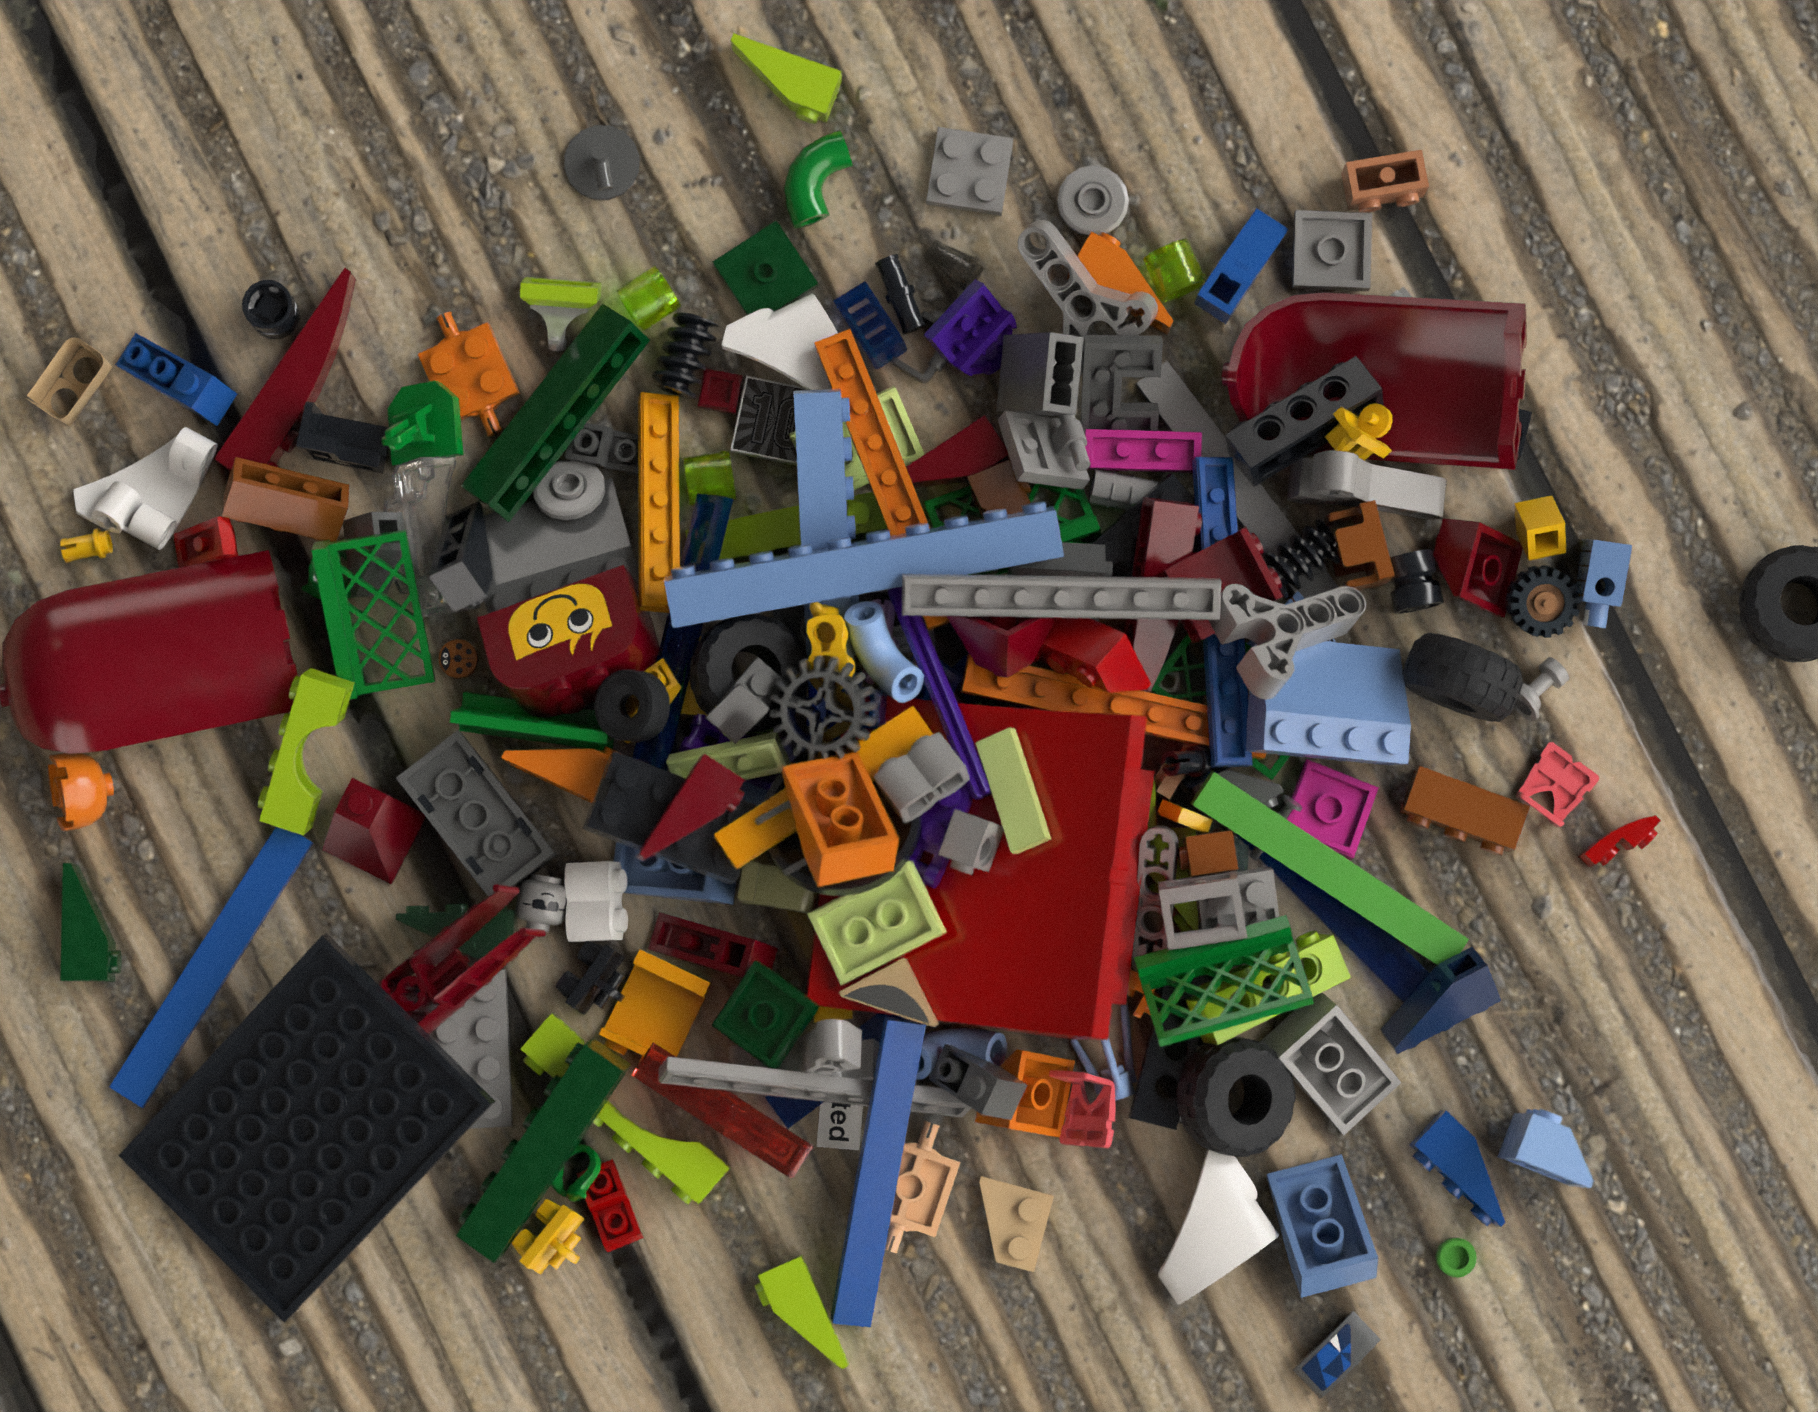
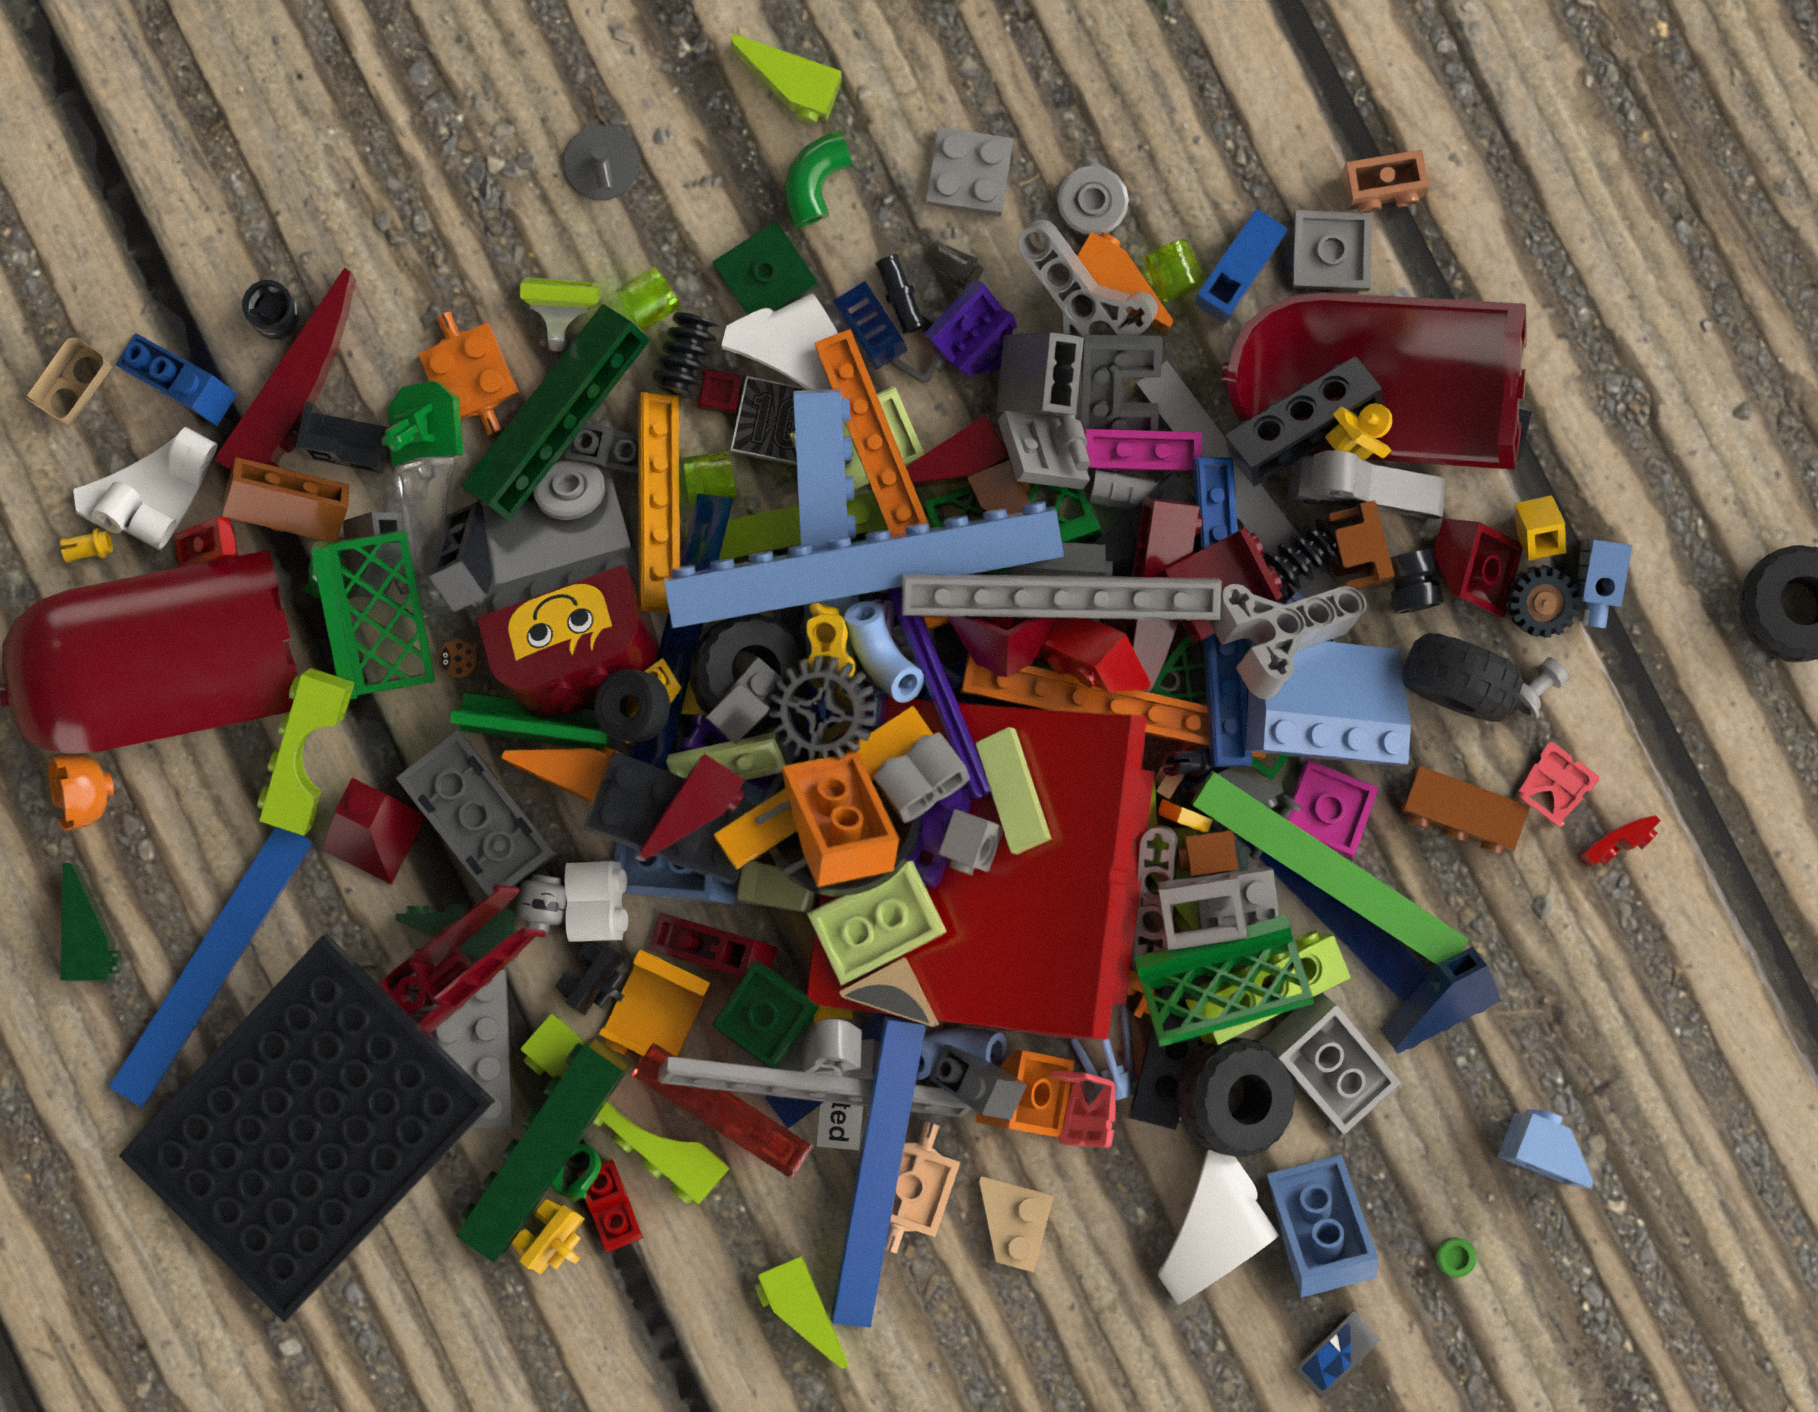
(1456, 1156): blue slope -> none

